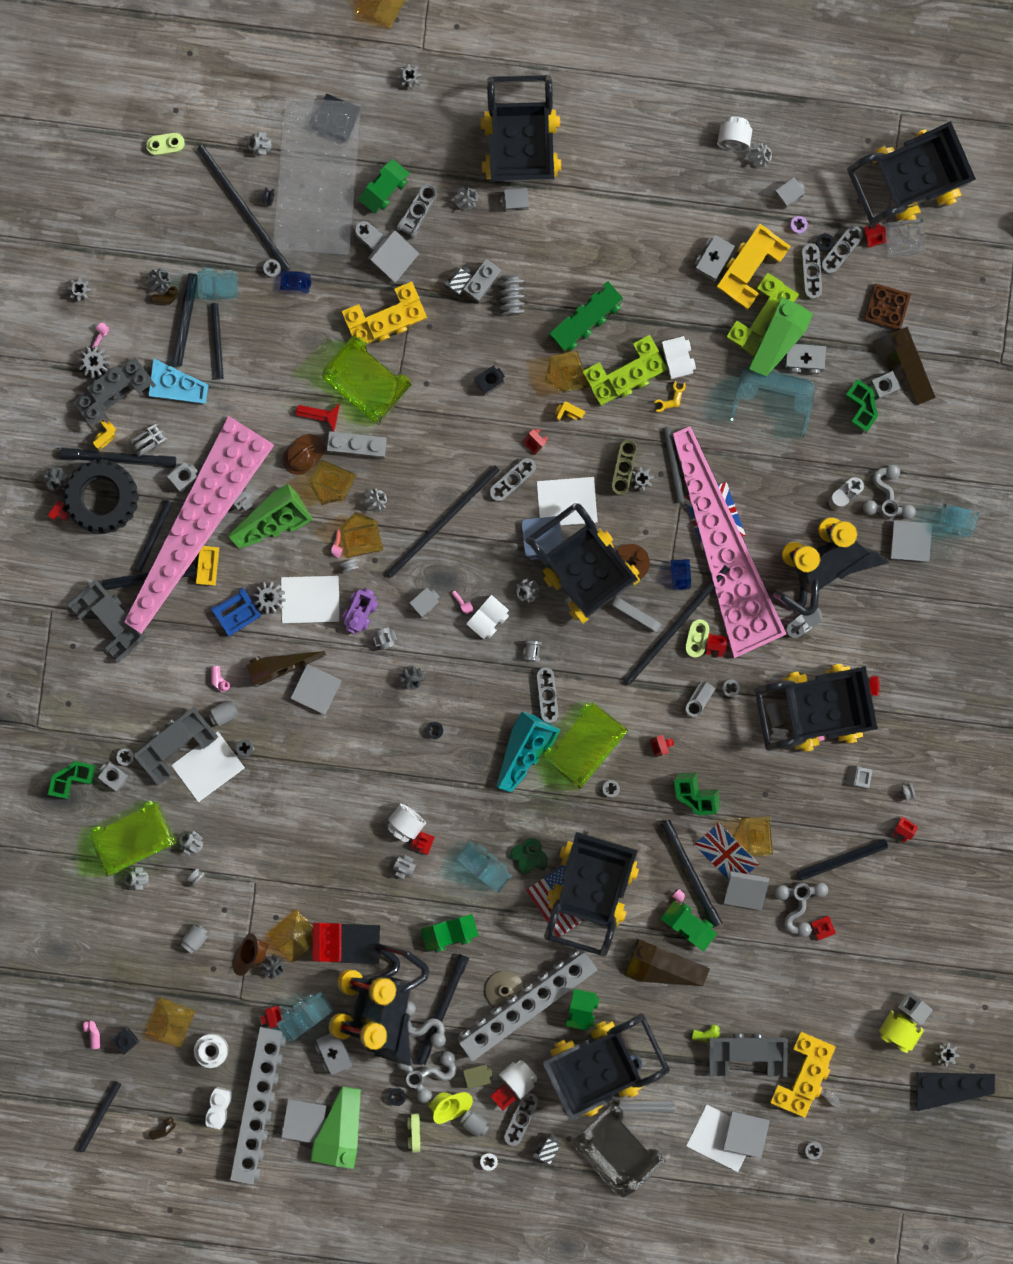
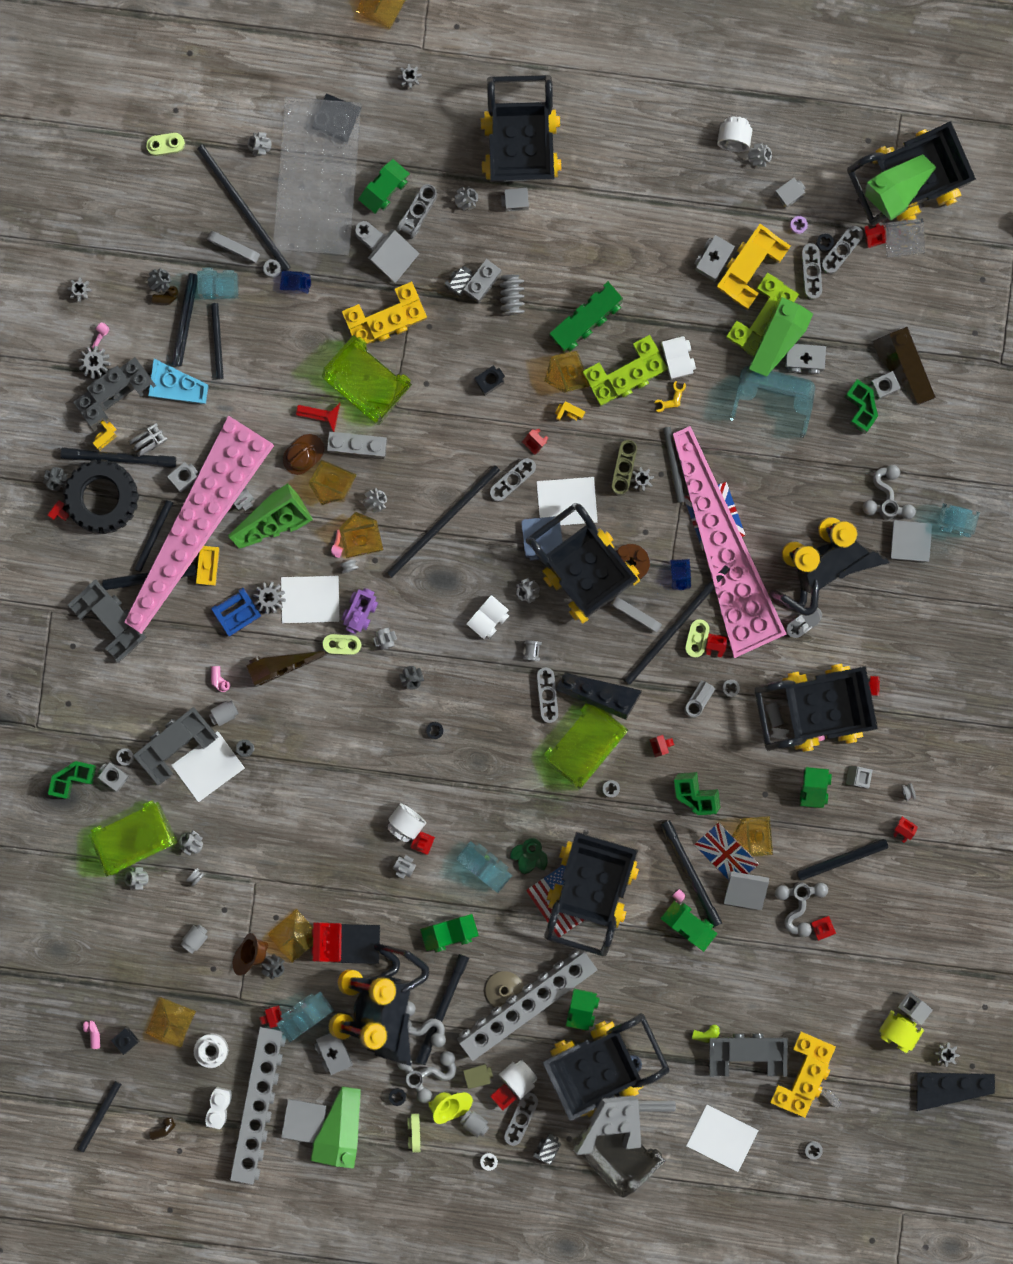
(233, 247): none -> light grey beam
(268, 196): black bush -> none
(316, 689): light grey tile -> none
(341, 644): none -> yellowish green plate
(425, 602): light grey brick -> none
(466, 607): bright pink hand -> none
(526, 743): teal wedge -> none
(603, 695): none -> black wing
(613, 1117): none -> light grey wing
(658, 965): dark brown wedge -> none
(746, 1134): light grey tile -> none
(815, 787): none -> green brick
(839, 499): light grey piece -> none
(887, 306): reddish brown tile -> none
(896, 187): none -> bright green wedge

